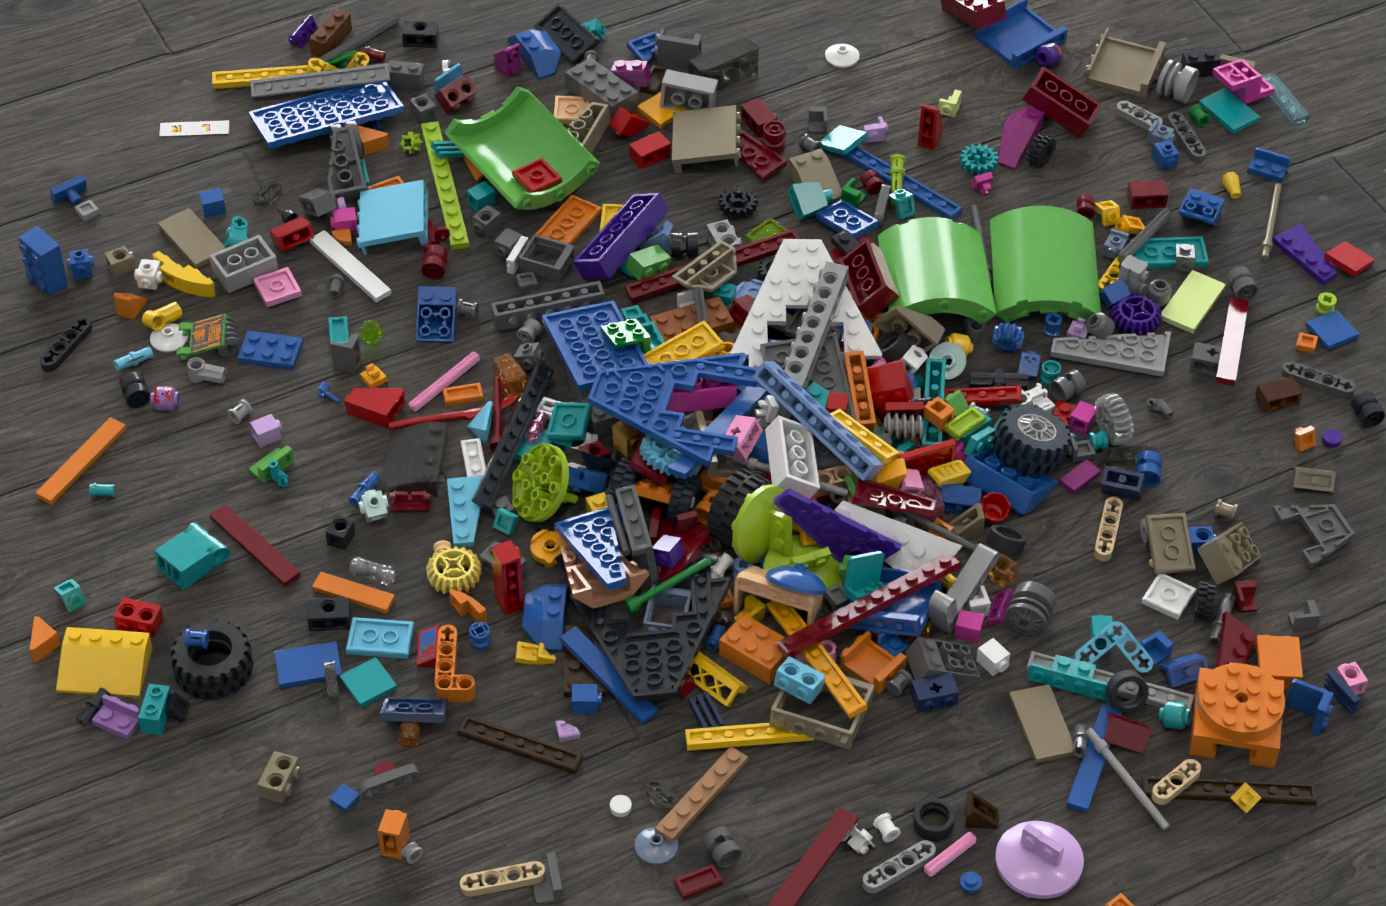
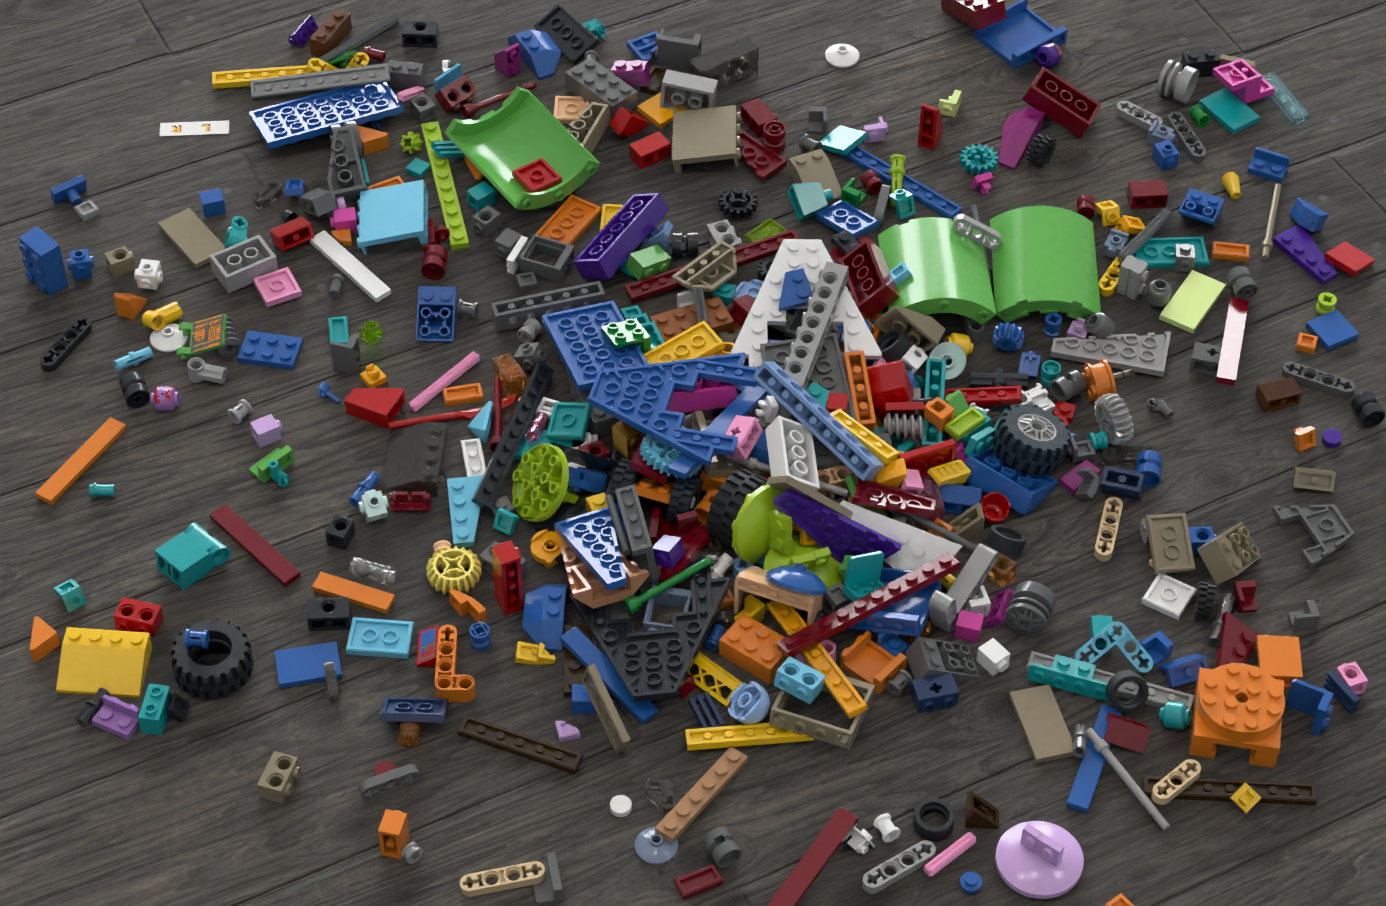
(184, 279): yellow slope -> none
(294, 187): none -> blue plate
(344, 798): blue tile -> none
(368, 682): teal tile -> none
(410, 93): none -> bright pink axle
(418, 168): none -> teal tile
(468, 110): none -> dark red piece
(605, 709): none -> dark tan tile
(749, 703): none -> light blue cylinder
(783, 483): none -> dark tan tile
(795, 290): none -> blue wing
(900, 273): none -> medium azure tile
(968, 221): none -> light grey beam
(1082, 418): dark pink brick -> none
(1089, 484): none -> dark grey bracket
(1101, 380): none -> orange wheel
(1114, 292): blue brick -> none
(1124, 65): dark tan panel -> none
(1136, 315): dark purple gear -> none
(1225, 510): dark tan bush -> none
(1230, 251): none -> orange tile
(1308, 215): none -> blue slope

